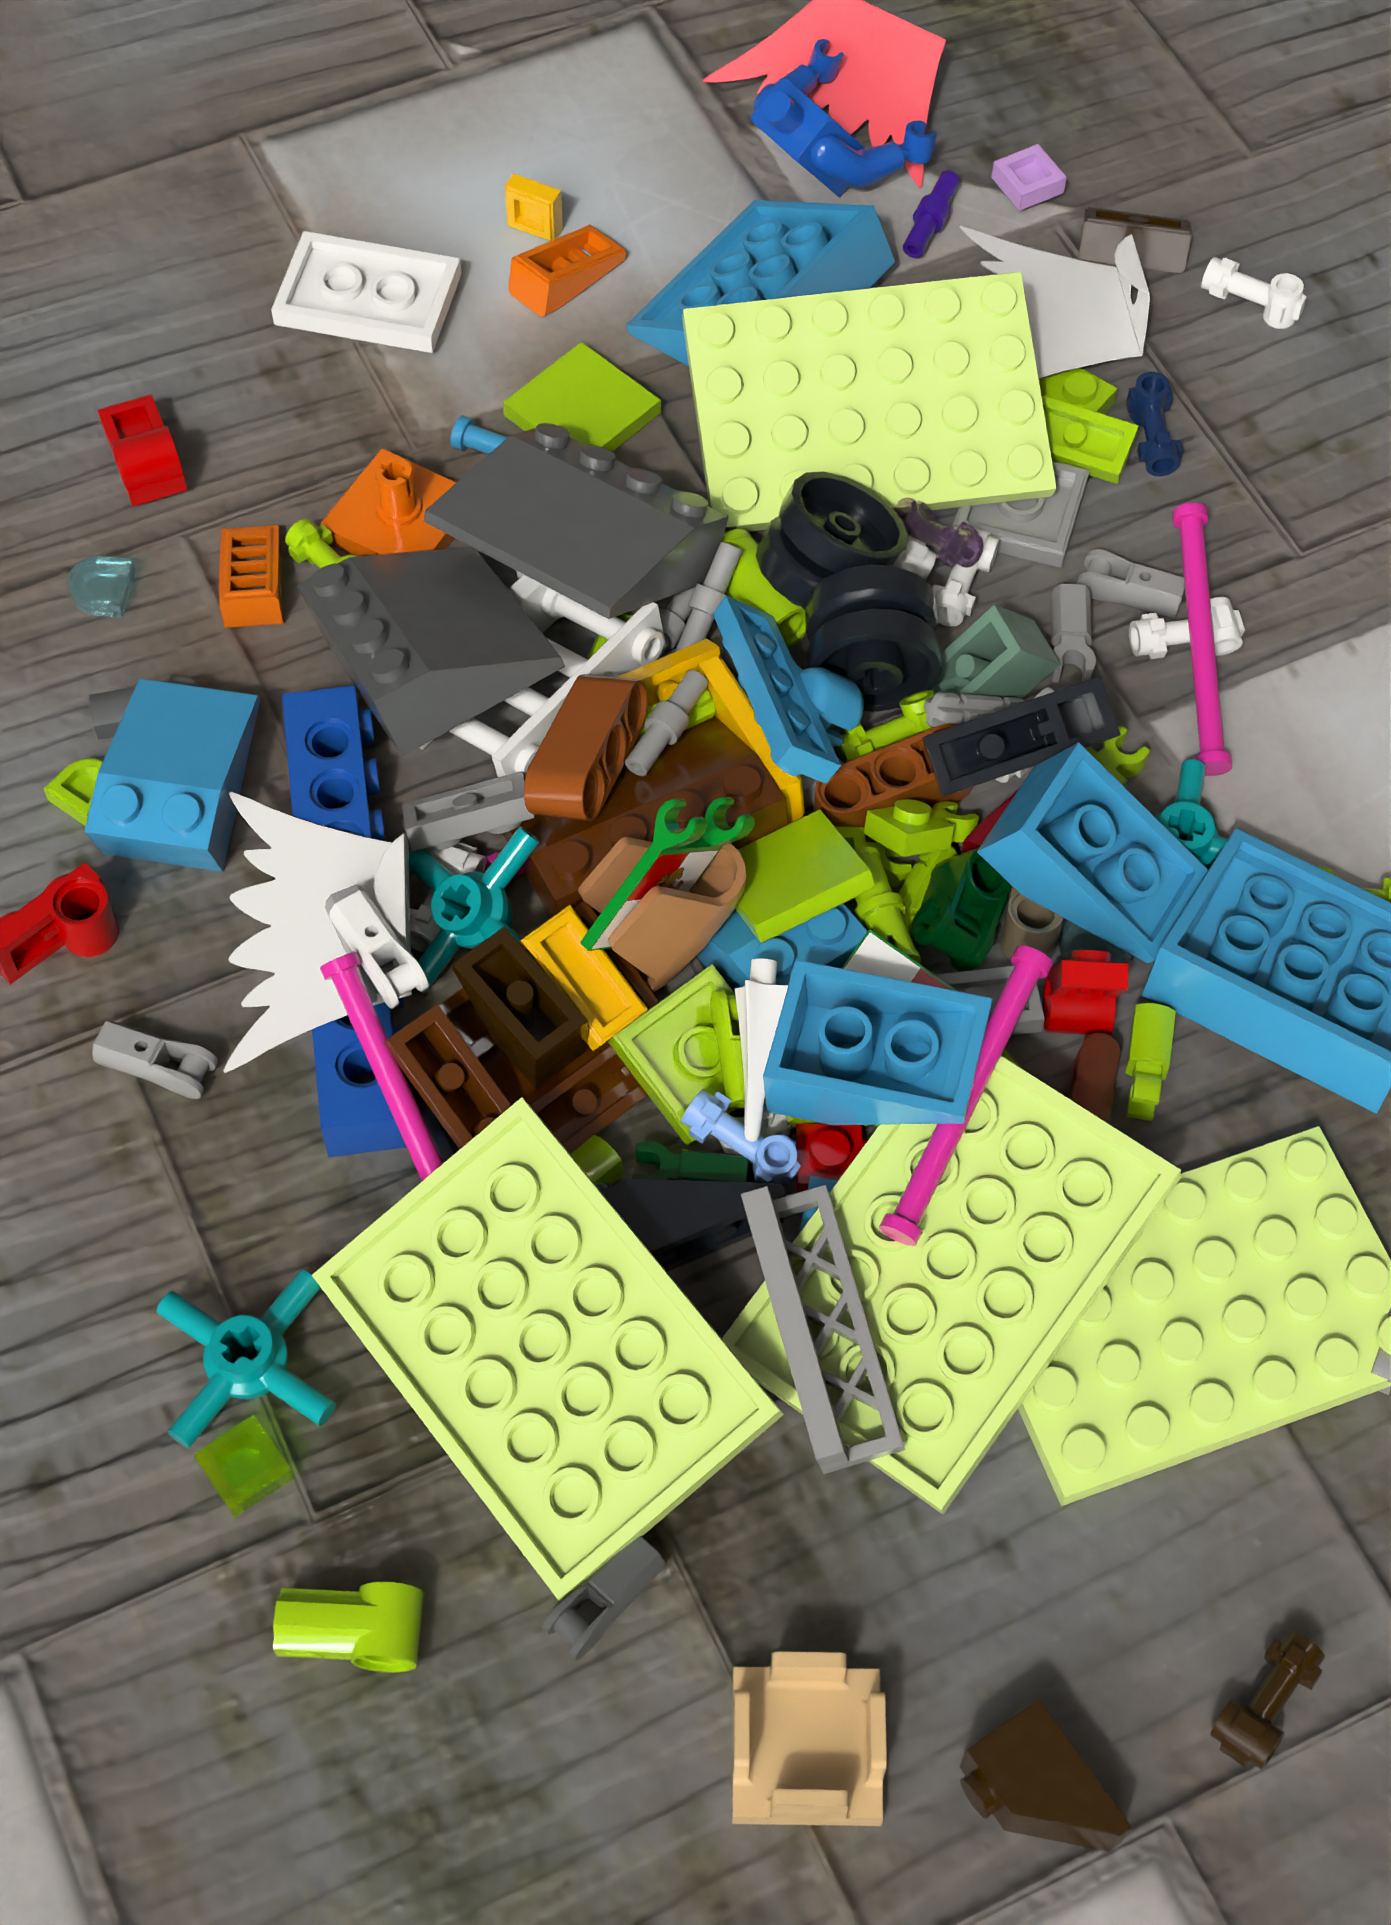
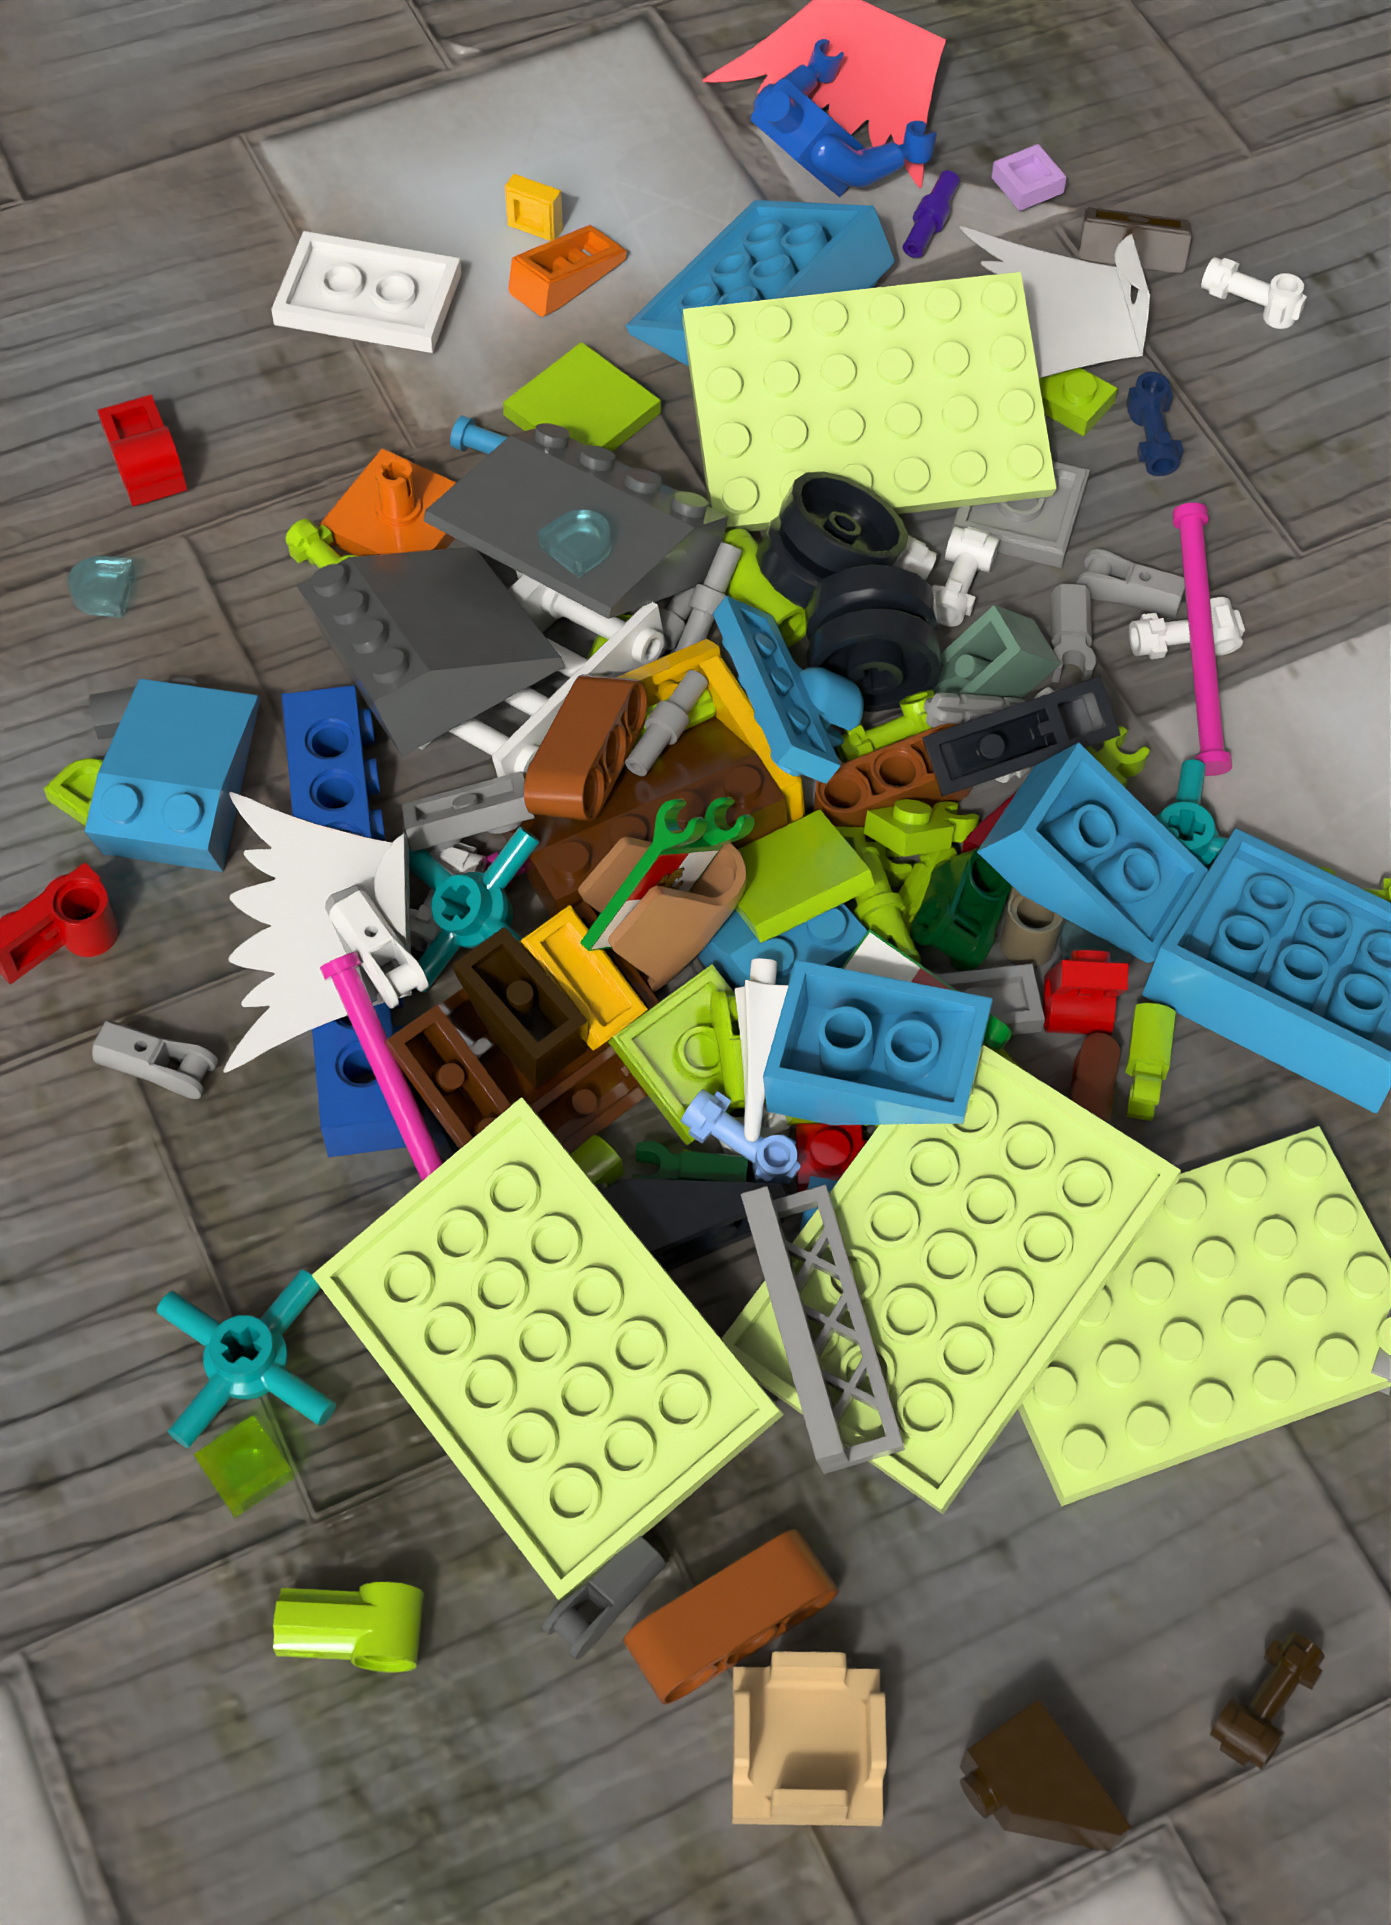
(251, 606): orange slope -> none
(577, 540): none -> clear light blue tile
(730, 1616): none -> dark orange beam
(903, 1223): dark pink bar -> none
(956, 546): clear purple bar -> none
(1088, 439): lime plate -> none

